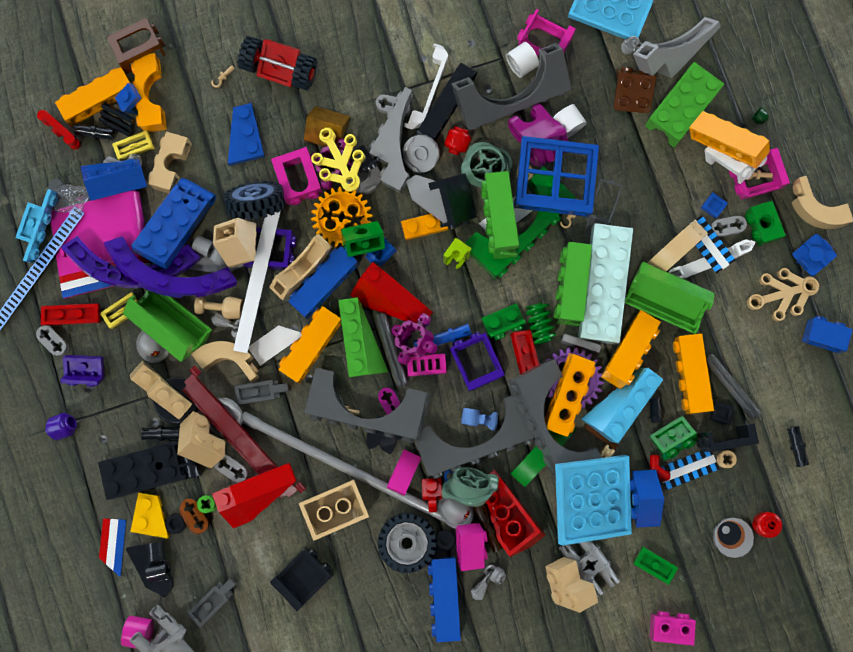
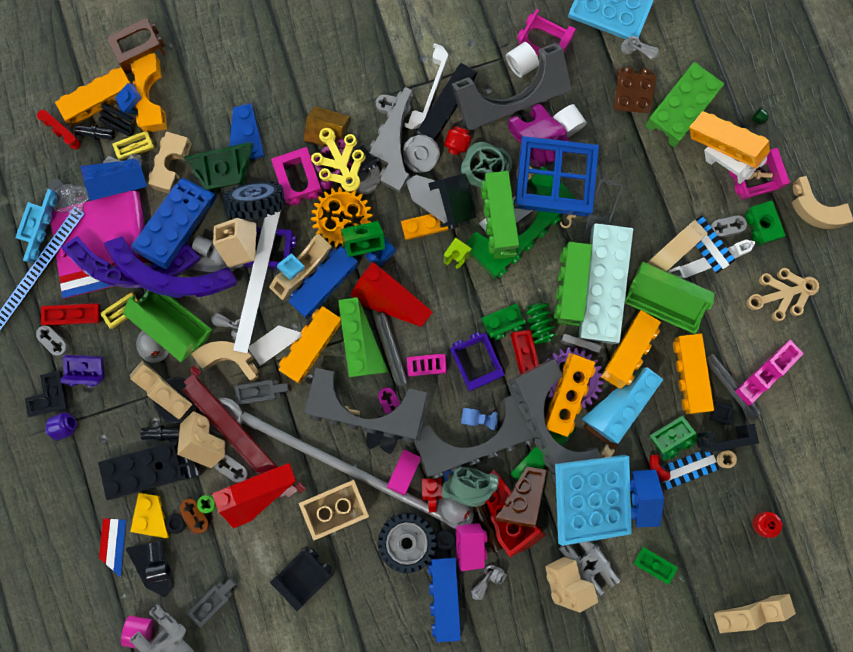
(51, 400): none -> black plate
(221, 166): none -> dark green wing
(223, 76): tan hand -> none
(230, 308): tan piece -> none
(277, 62): plate -> none
(290, 266): none -> medium azure tile
(425, 344): magenta piece -> none
(450, 335): blue pin -> none
(525, 501): none -> reddish brown wing
(656, 410): black pin -> none
(672, 629): dark pink brick -> none
(673, 55): light grey arch -> none
(714, 205): blue tile -> none
(733, 537): tile -> none
(755, 615): none -> tan arch
(769, 372): none -> dark pink slope
(797, 446): black pin -> none
(814, 254): blue piece -> none
(827, 335): blue brick -> none

